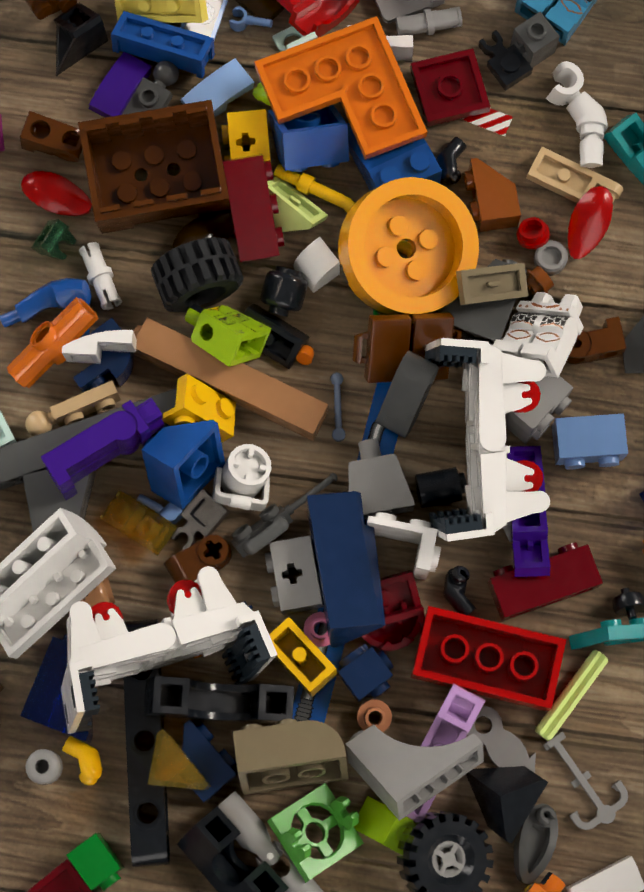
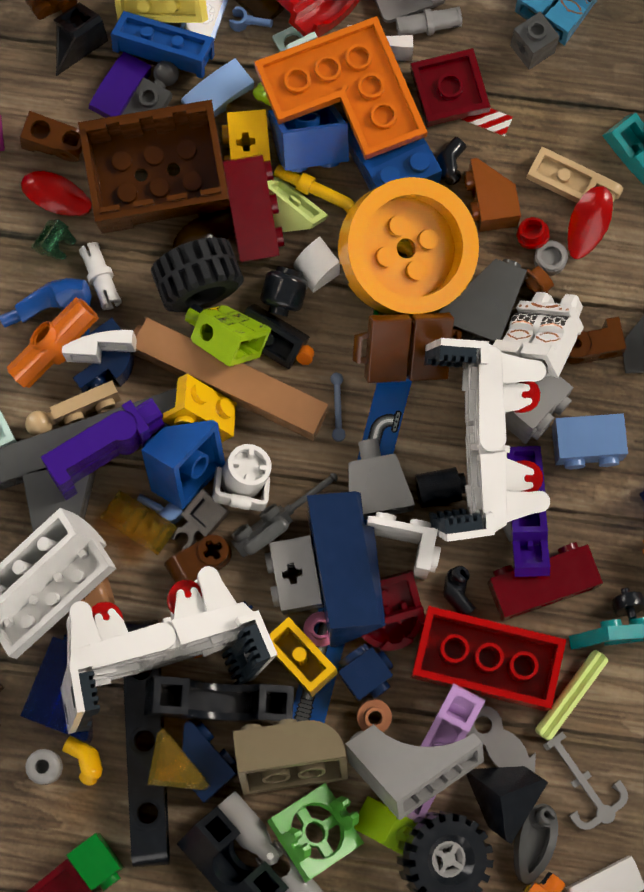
(407, 394): dark grey beam -> none
(492, 283): dark tan plate -> none
(506, 64): black plate -> none
(586, 112): white piece -> none

